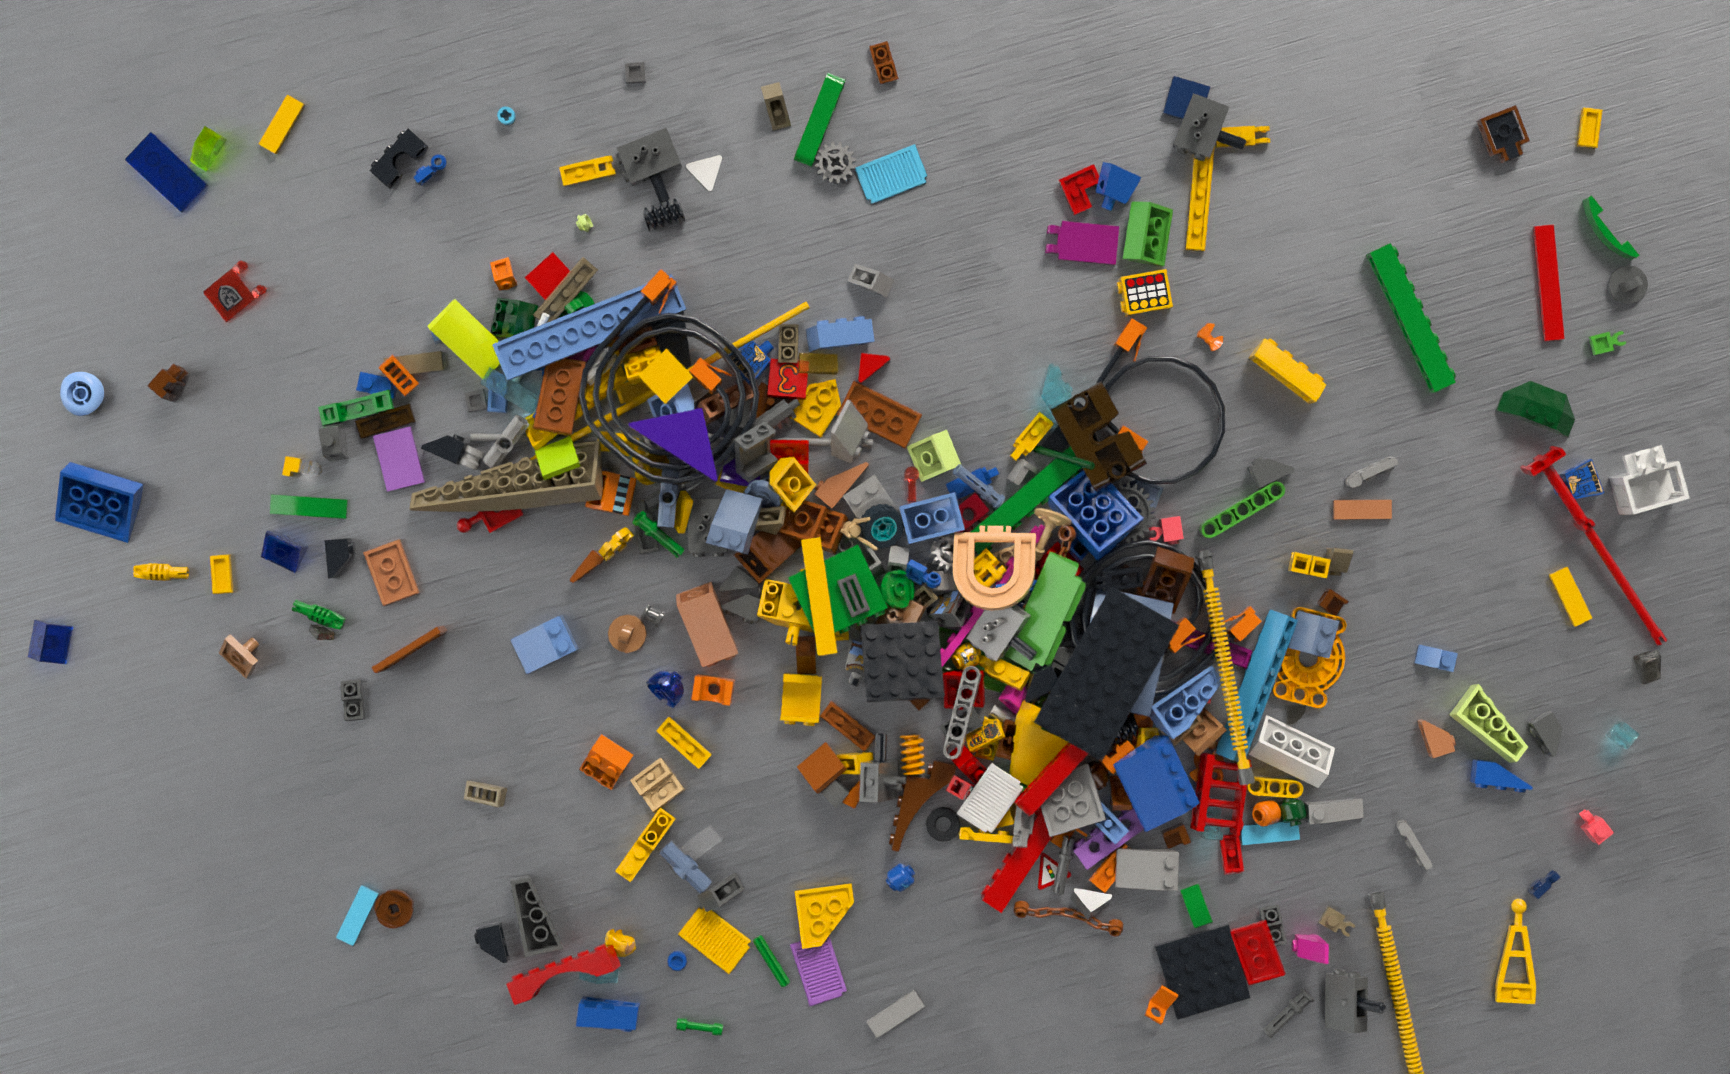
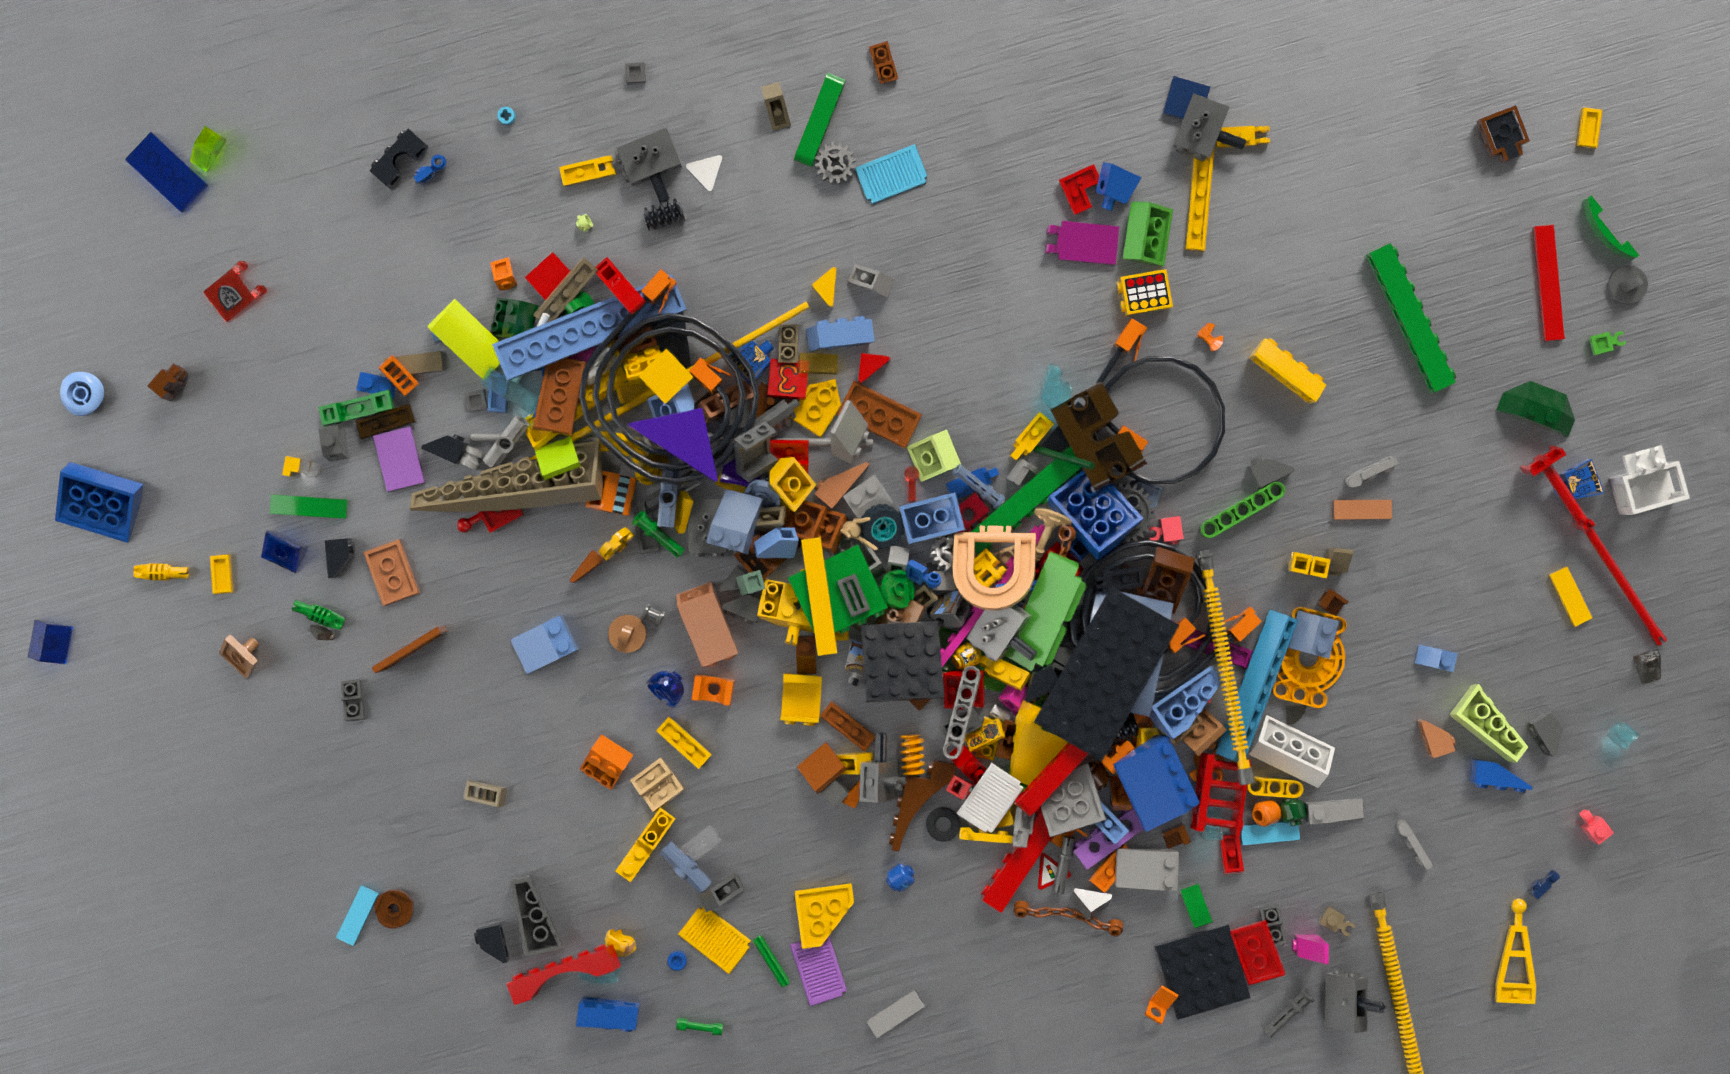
(281, 124): yellow tile -> none
(619, 285): none -> red slope
(750, 582): none -> sand green panel
(777, 544): none -> medium blue slope
(826, 286): none -> yellow slope

